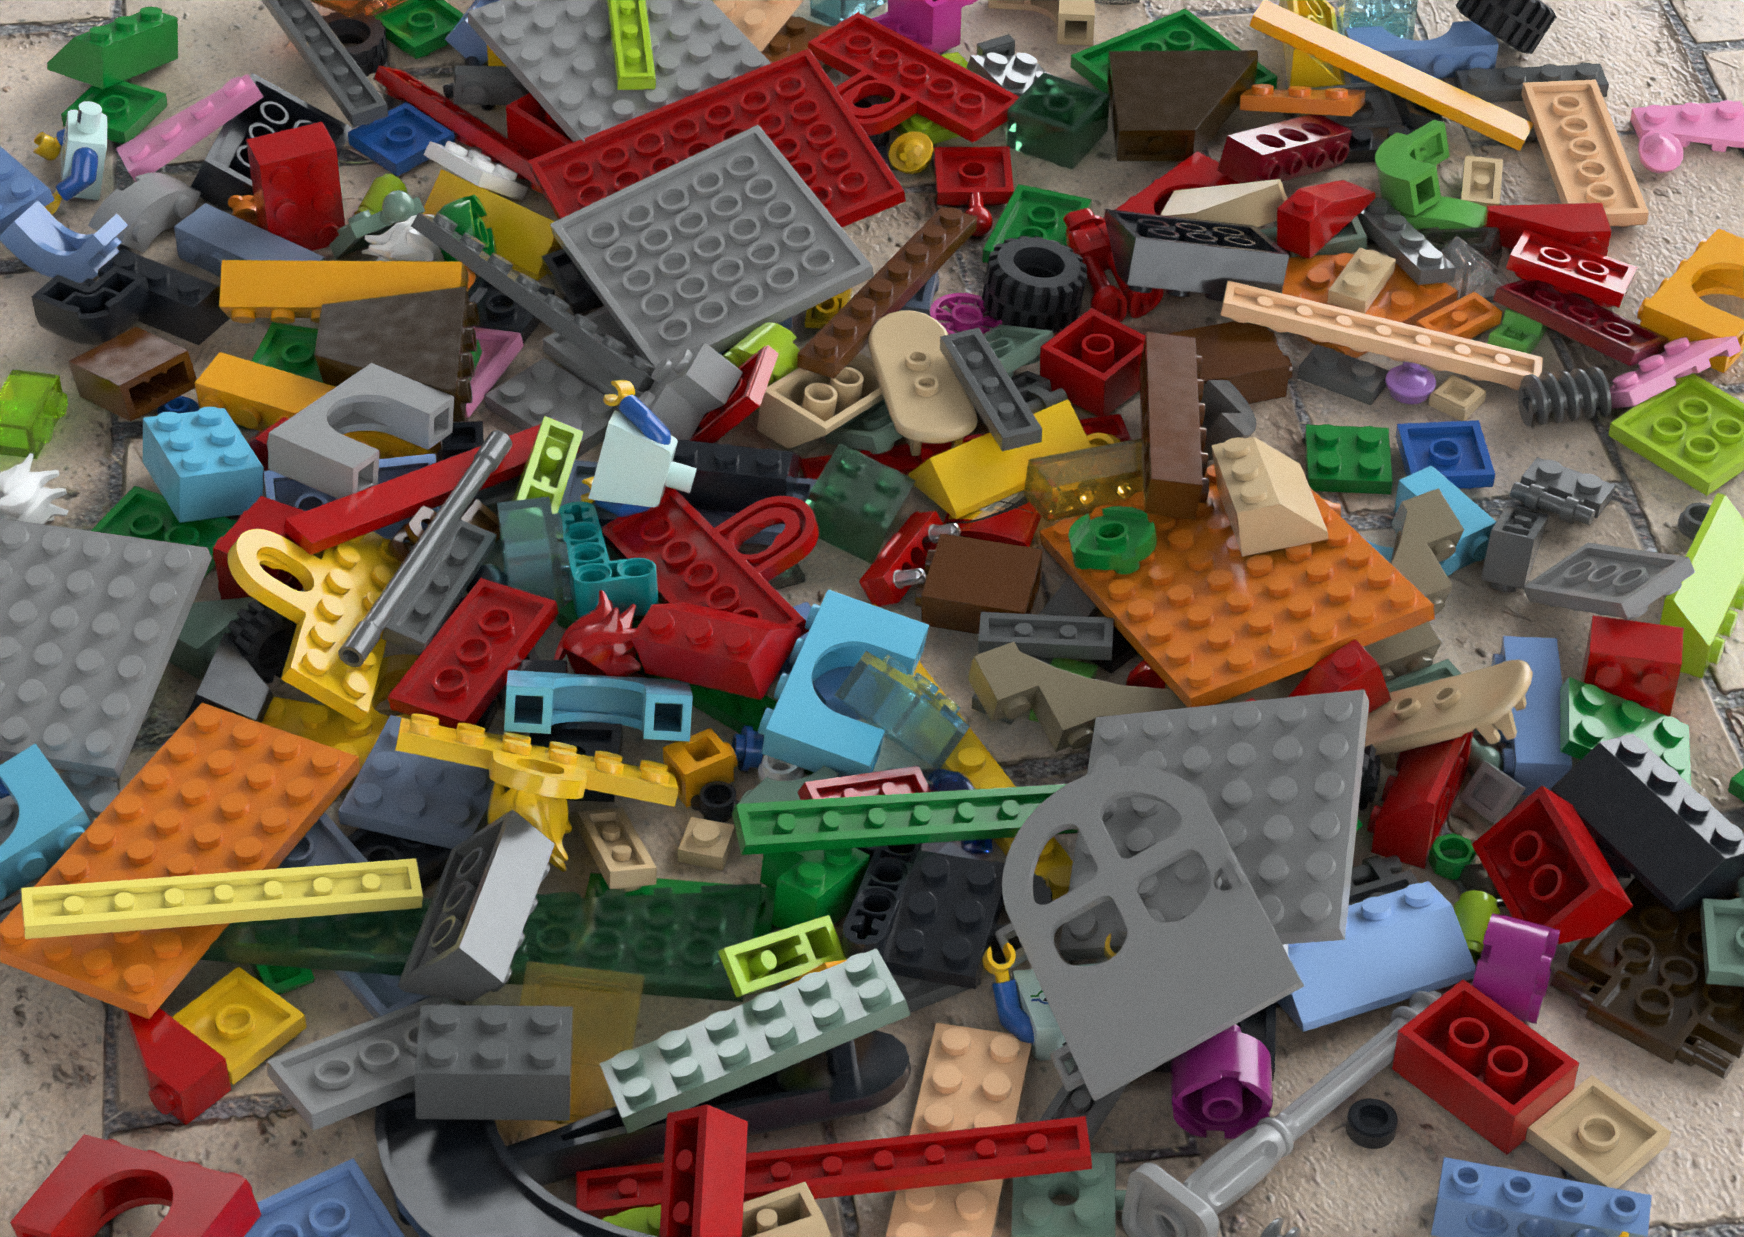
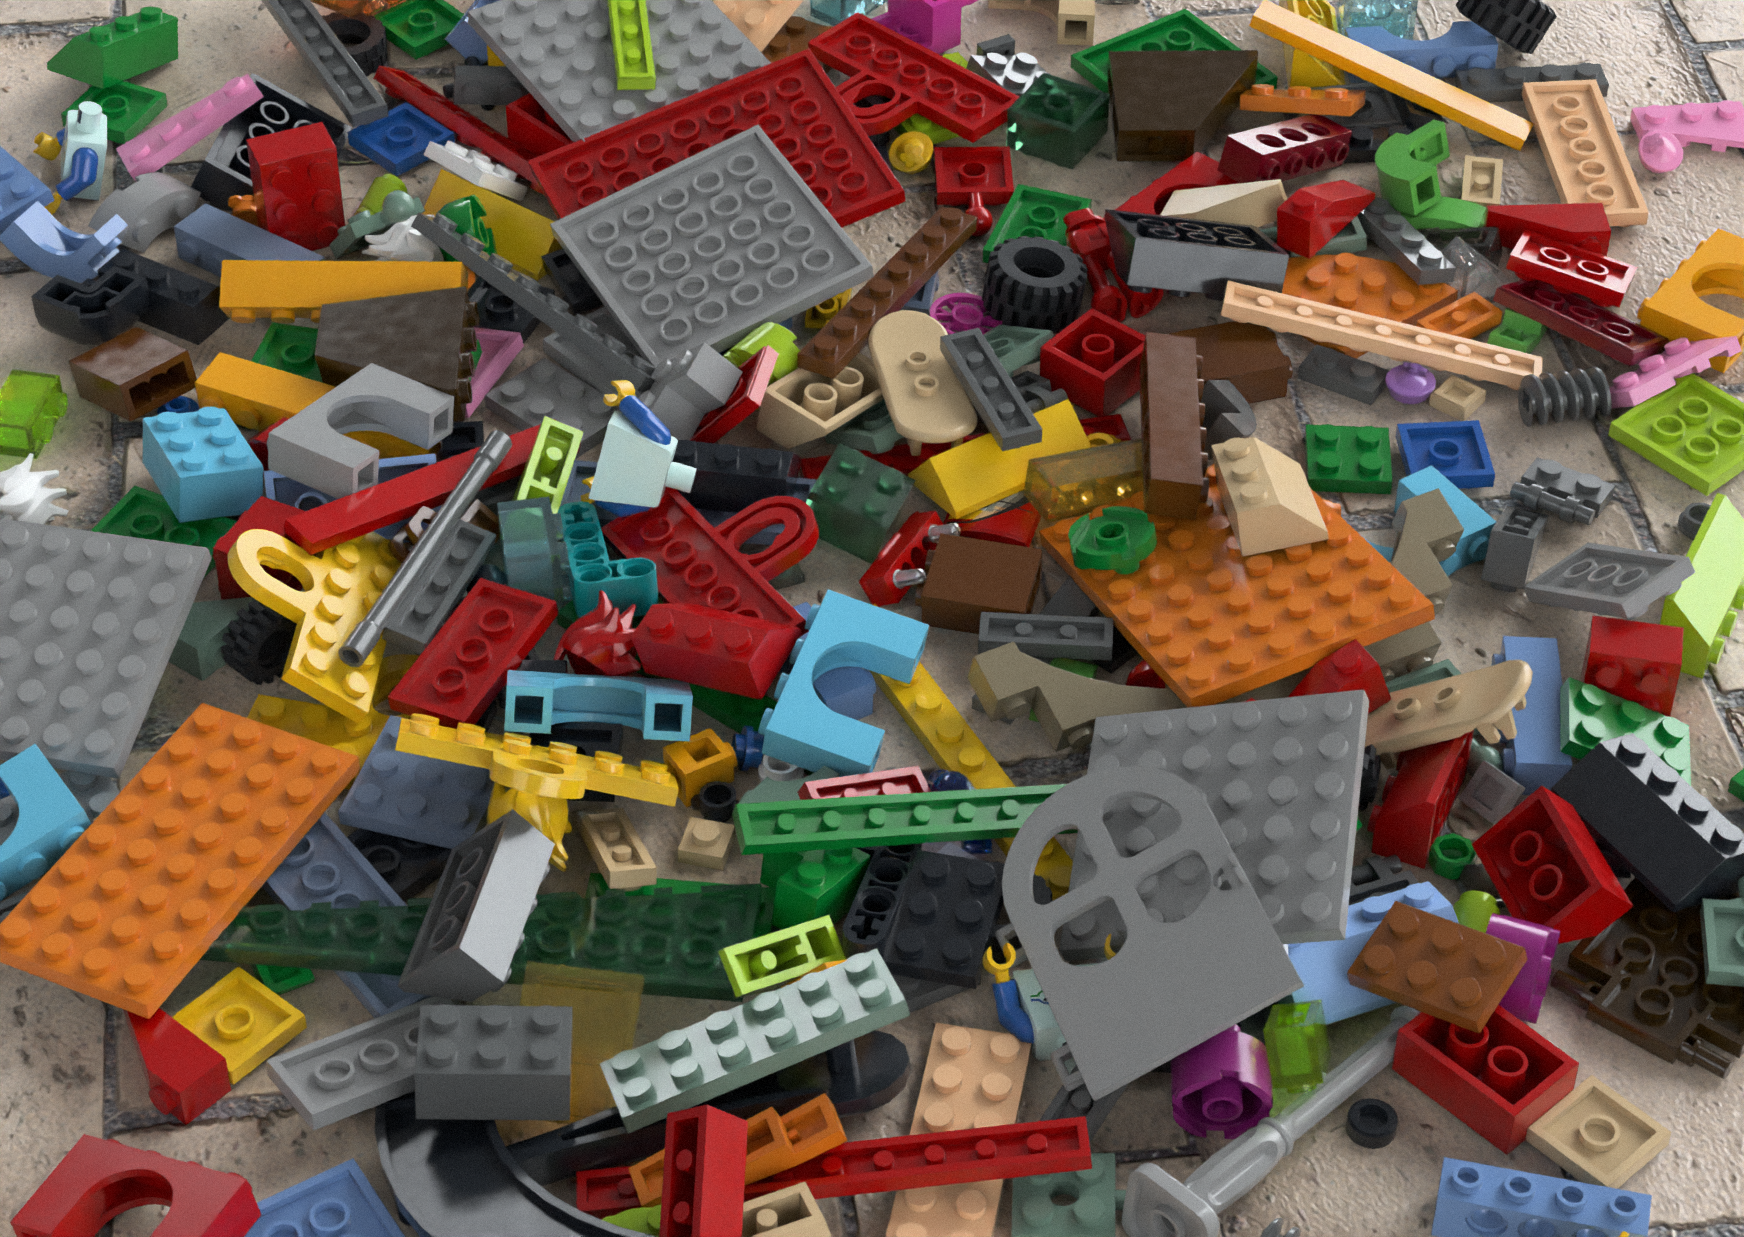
(220, 898): light yellow plate -> none
(233, 685): slope -> none
(772, 1146): none -> orange slope
(904, 708): clear light blue brick -> none
(1297, 1045): none -> clear neon green brick
(1361, 280): tan plate -> none
(1437, 966): none -> dark orange plate

